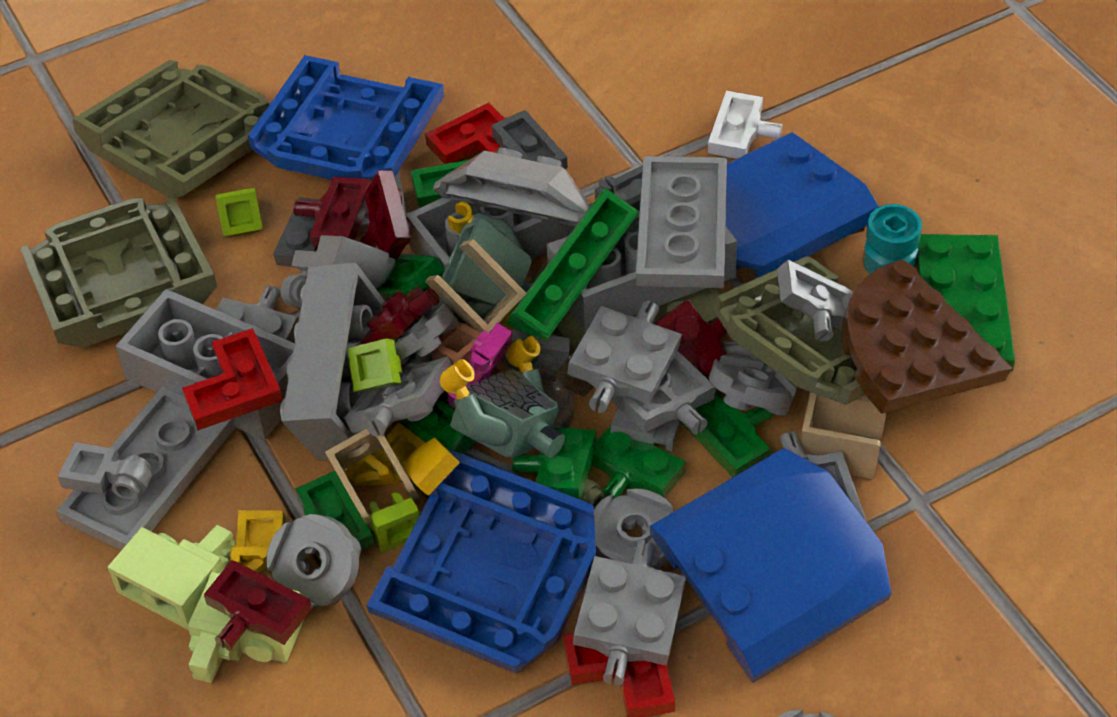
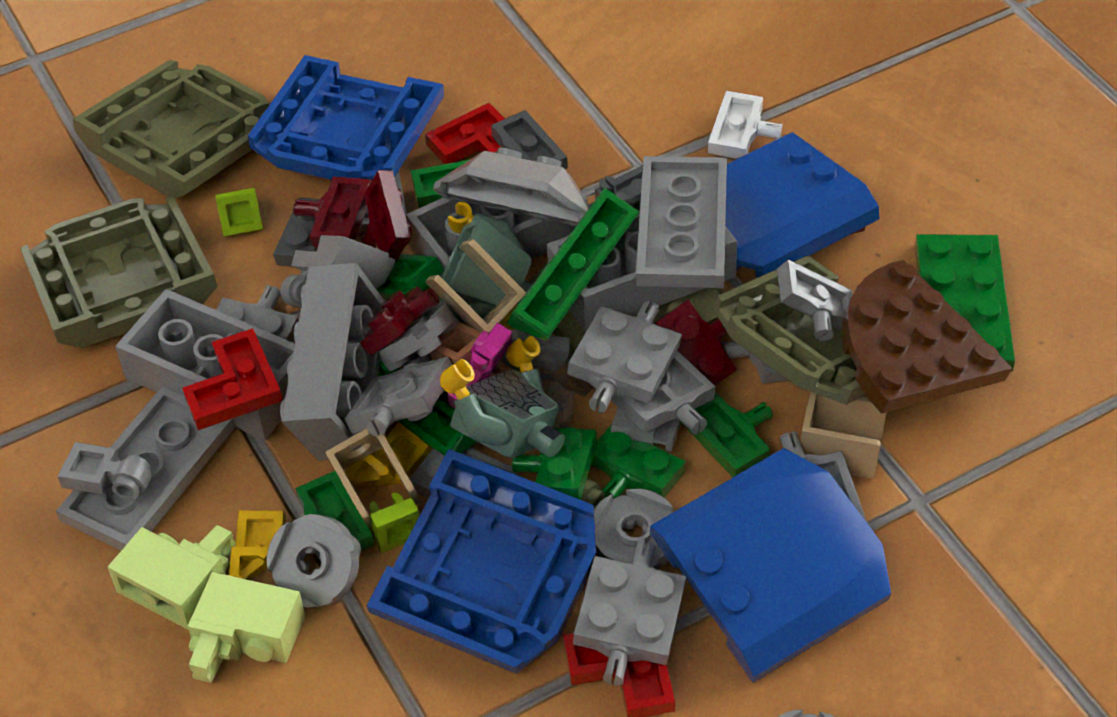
(255, 605): dark red plate -> none
(374, 365): lime tile -> none
(429, 465): yellow slope -> none
(748, 385): light grey plate -> none
(891, 236): teal wheel -> none

